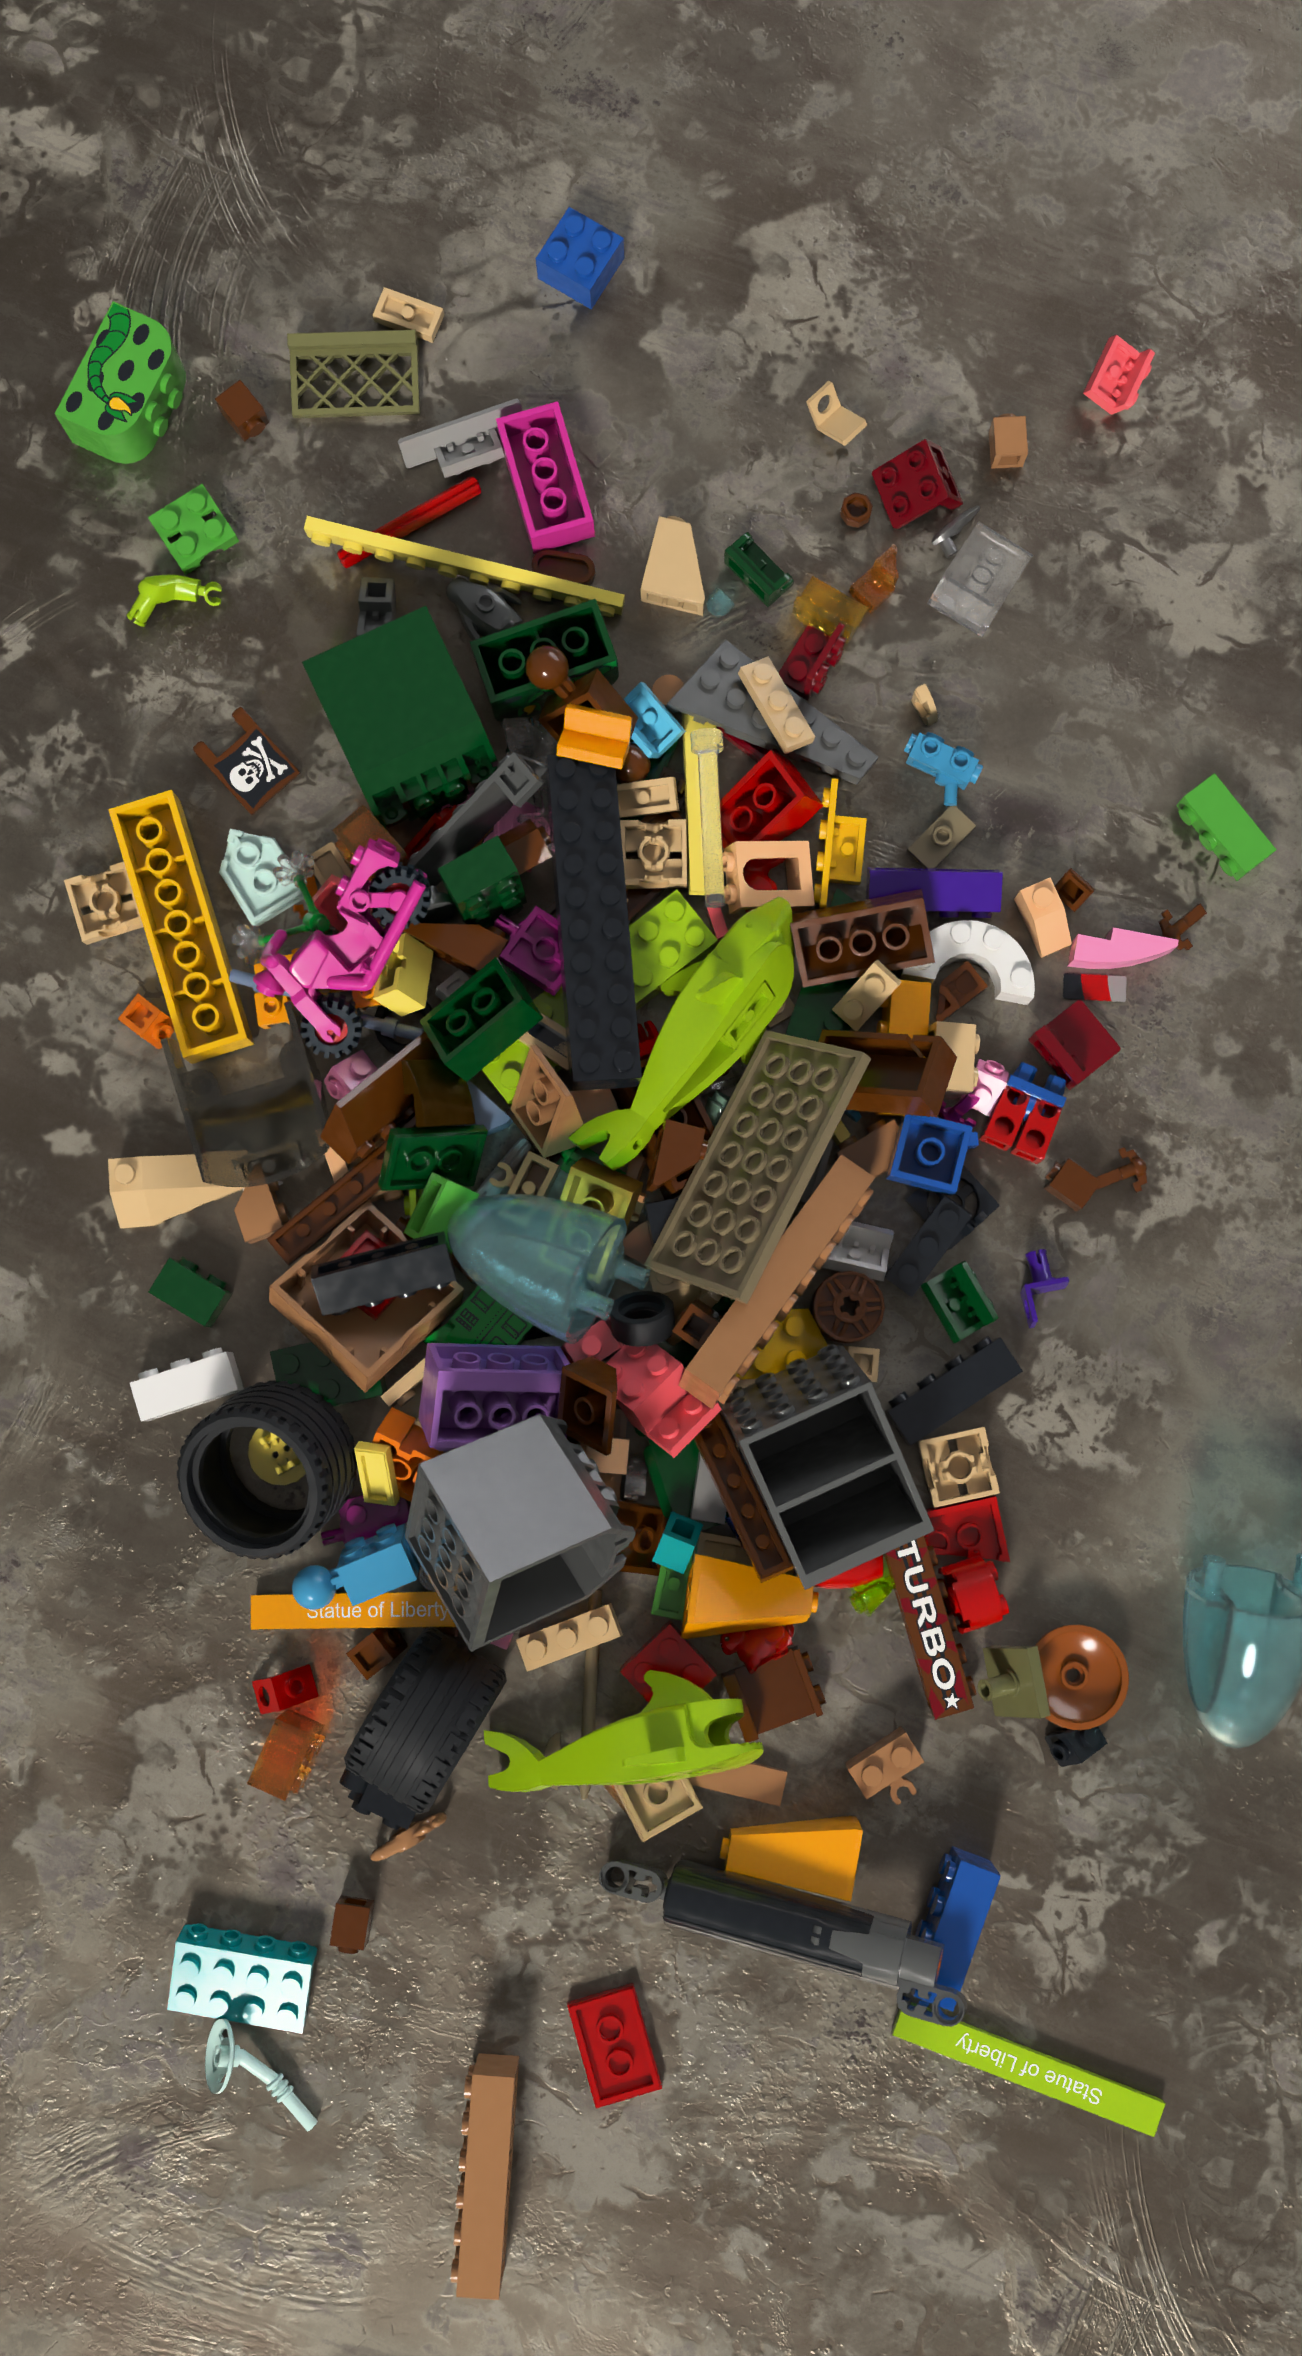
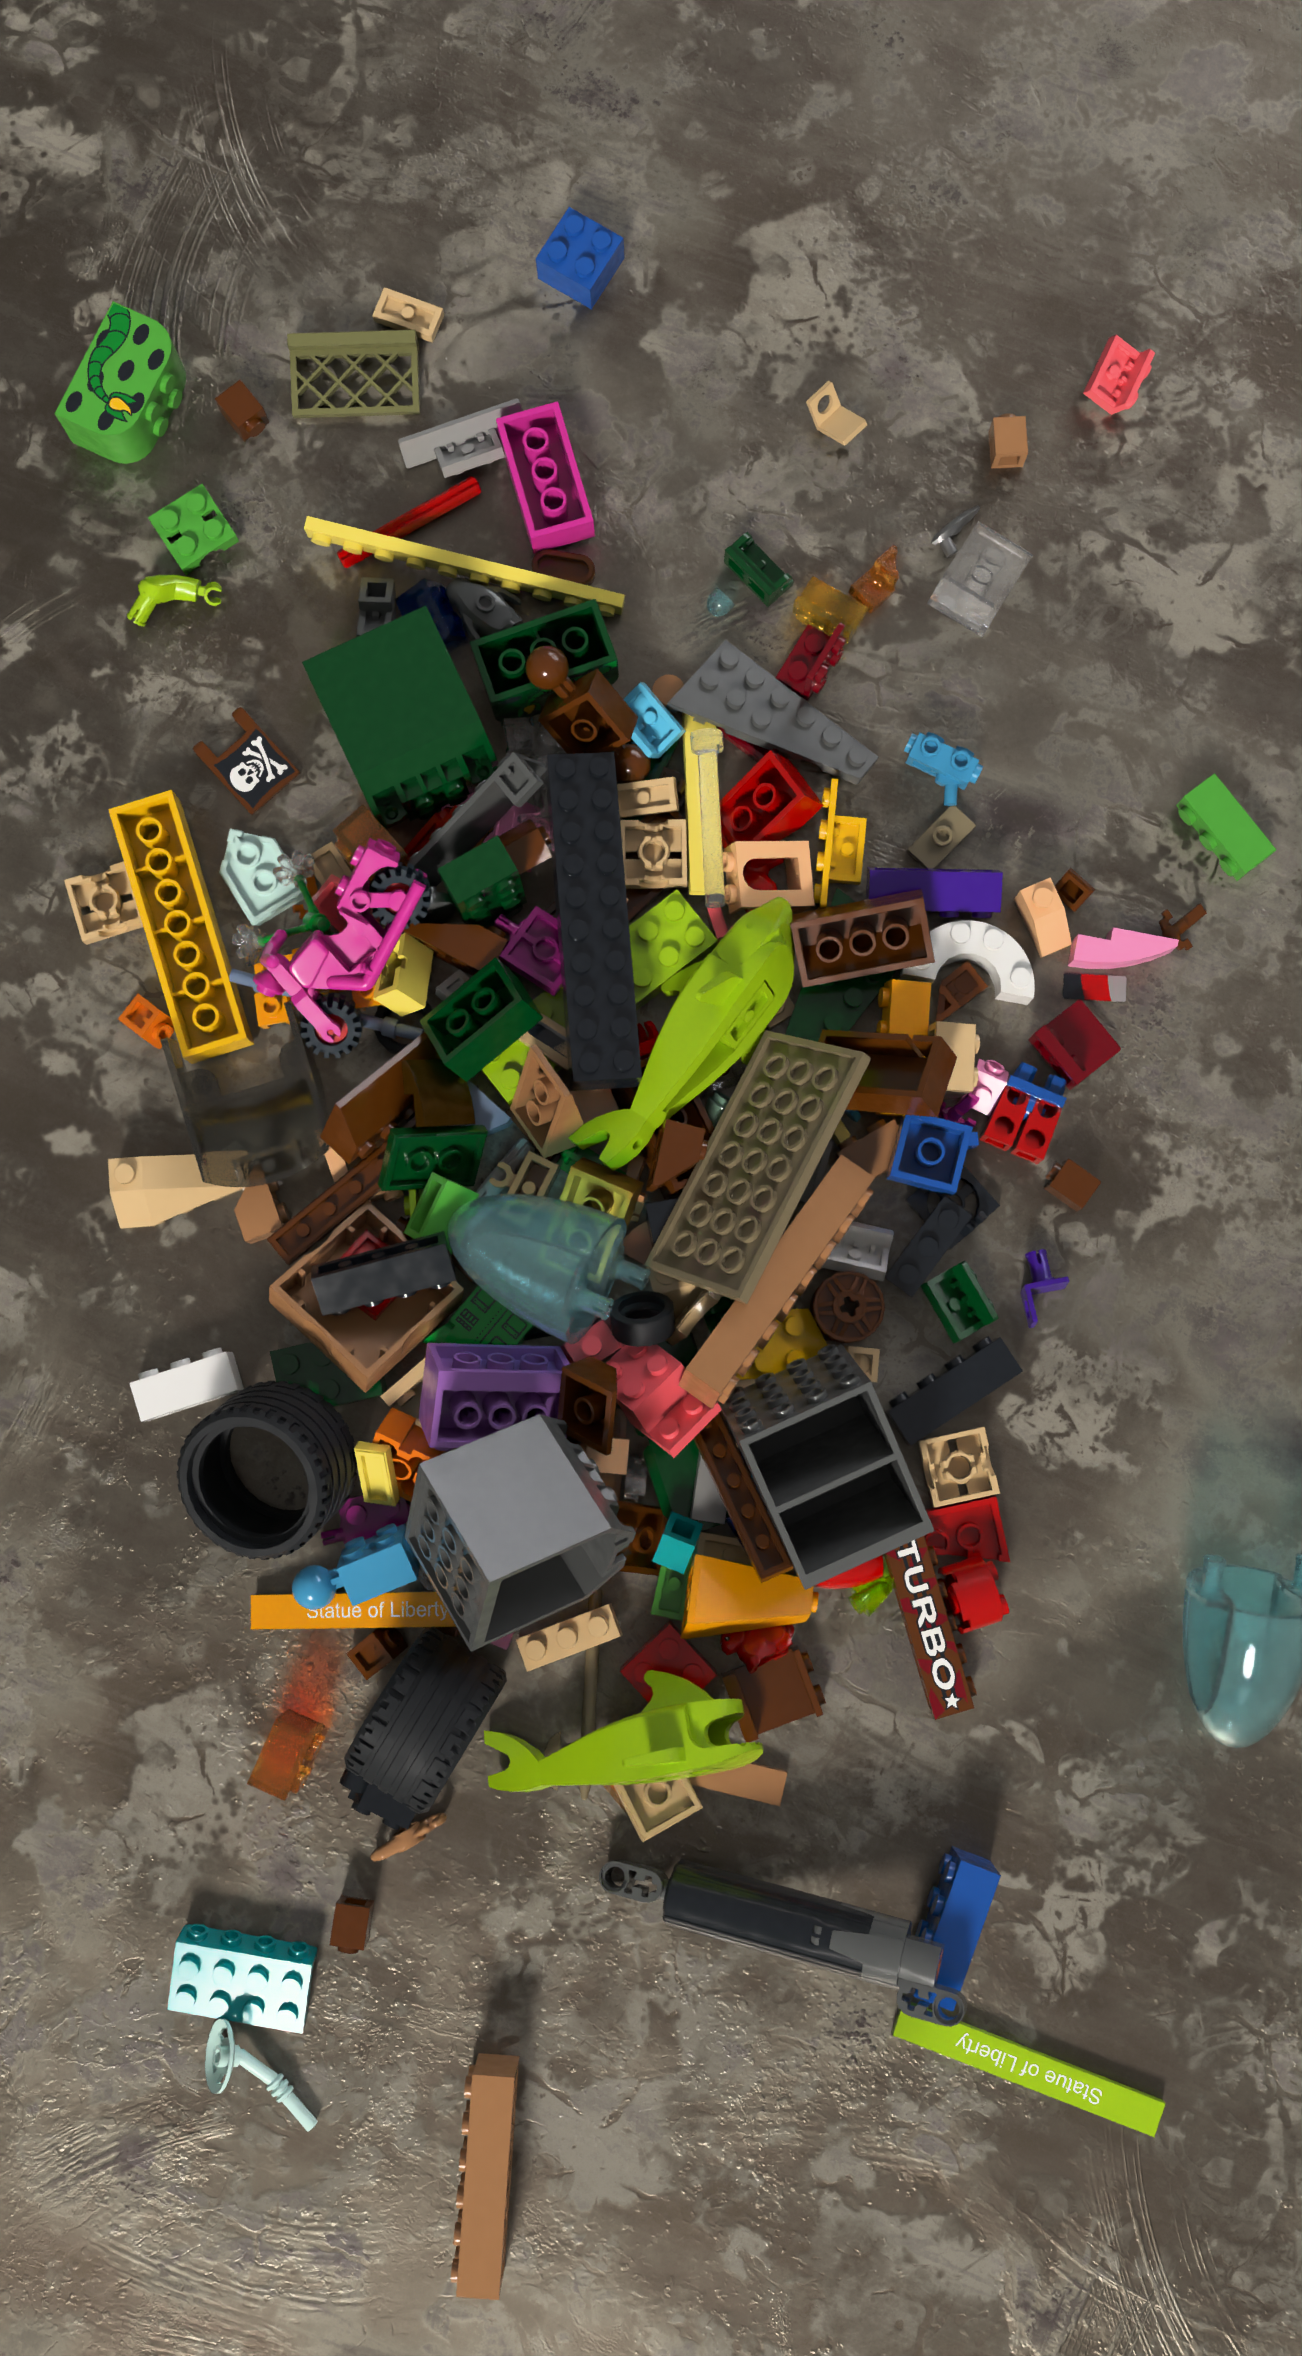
(190, 1291): dark green brick -> none
(276, 1471): light yellow plate -> none
(285, 1689): red bracket -> none
(348, 1074): bright pink bracket -> none
(433, 596): none -> clear blue bracket
(595, 736): light orange panel -> none
(614, 2045): red tile -> none
(673, 569): tan slope -> none
(697, 1323): reddish brown brick -> none
(776, 705): tan plate -> none
(799, 1854): light orange slope -> none
(856, 510): reddish brown tile -> none
(866, 995): tan plate -> none
(885, 1765): medium nougat brick -> none
(916, 483): dark red bracket -> none
(925, 705): tan tile -> none
(1014, 1682): olive tile -> none
(1075, 1746): black bracket -> none
(1100, 1680): dark orange dish -> none
(1136, 1167): reddish brown piece -> none

